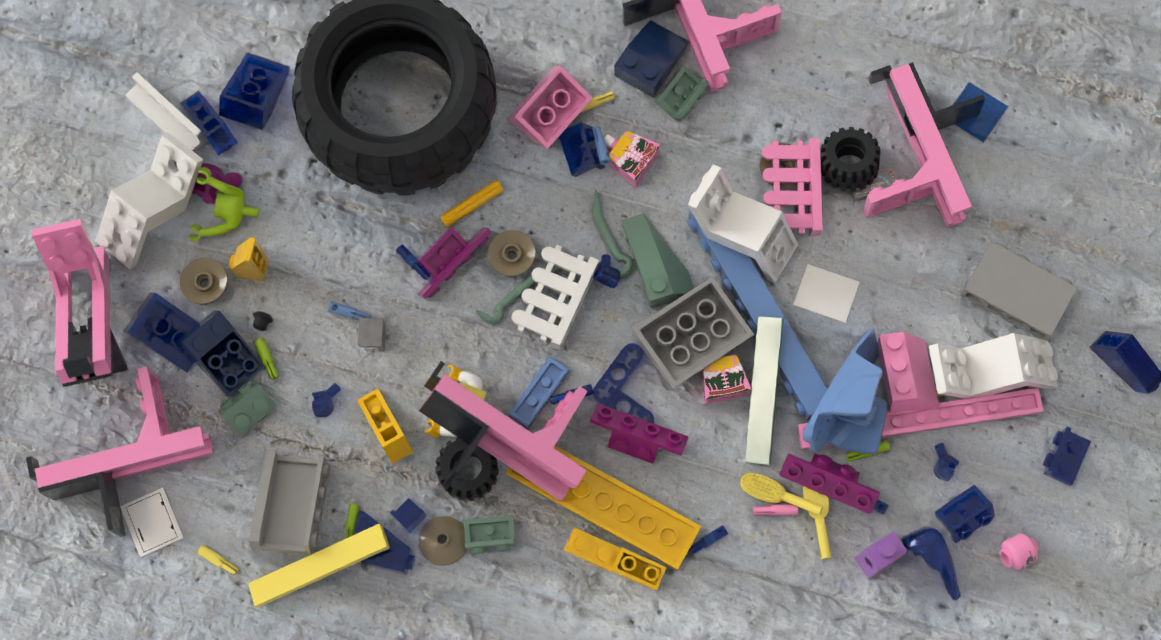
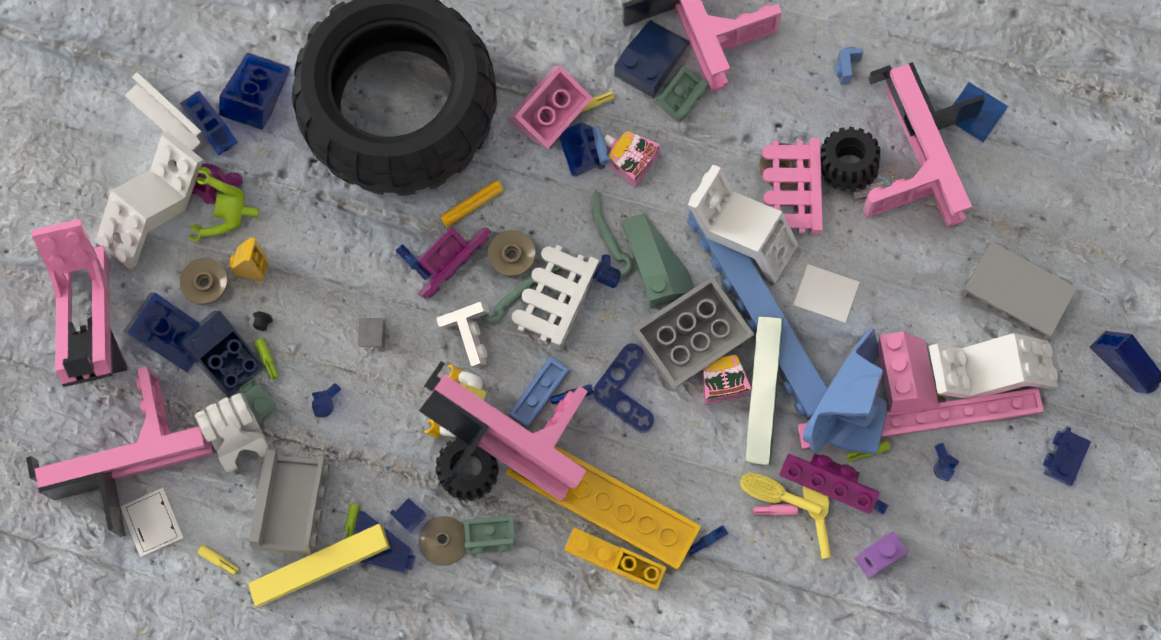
(232, 429): none -> white piece
(346, 311): medium blue piece -> none
(385, 426): yellow slope -> none
(469, 330): none -> white bracket
(636, 435): magenta bracket -> none
(843, 67): none -> medium blue bracket
(933, 549): clear blue hair -> none
(966, 513): clear blue bracket -> none
(1019, 551): bright pink head -> none

